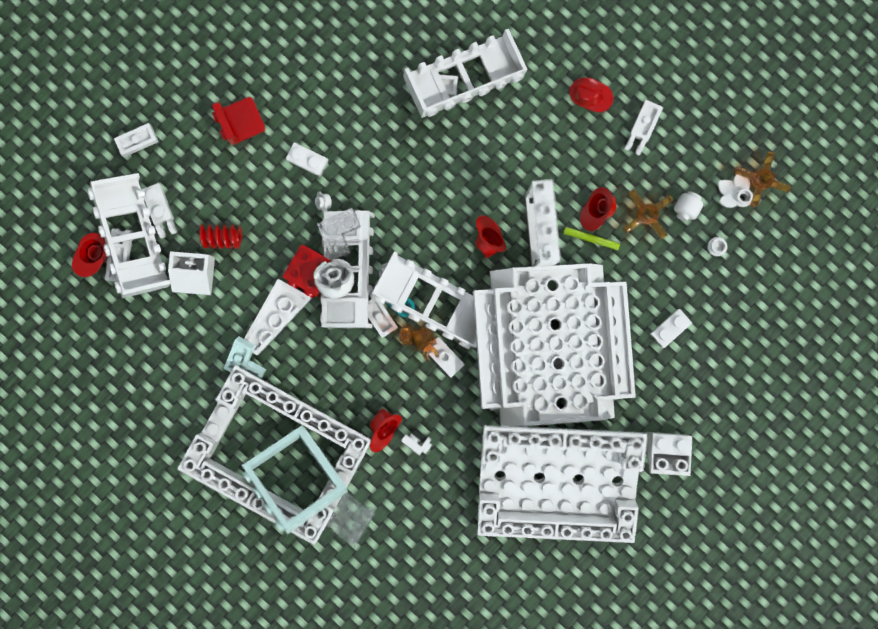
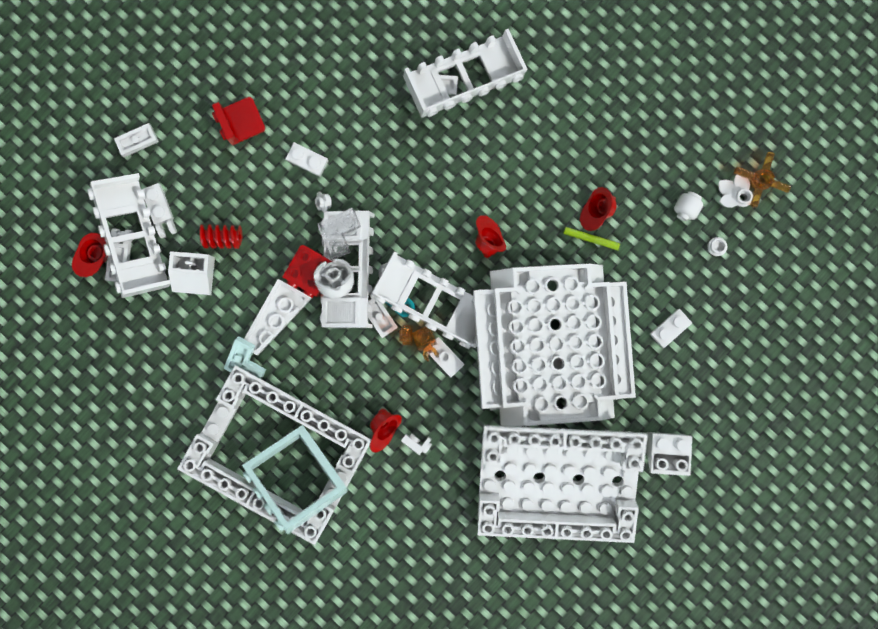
(351, 519): clear hinge -> none
(542, 224): white window -> none
(591, 94): red piece -> none
(644, 125): white hinge -> none
(654, 209): clear orange bar -> none

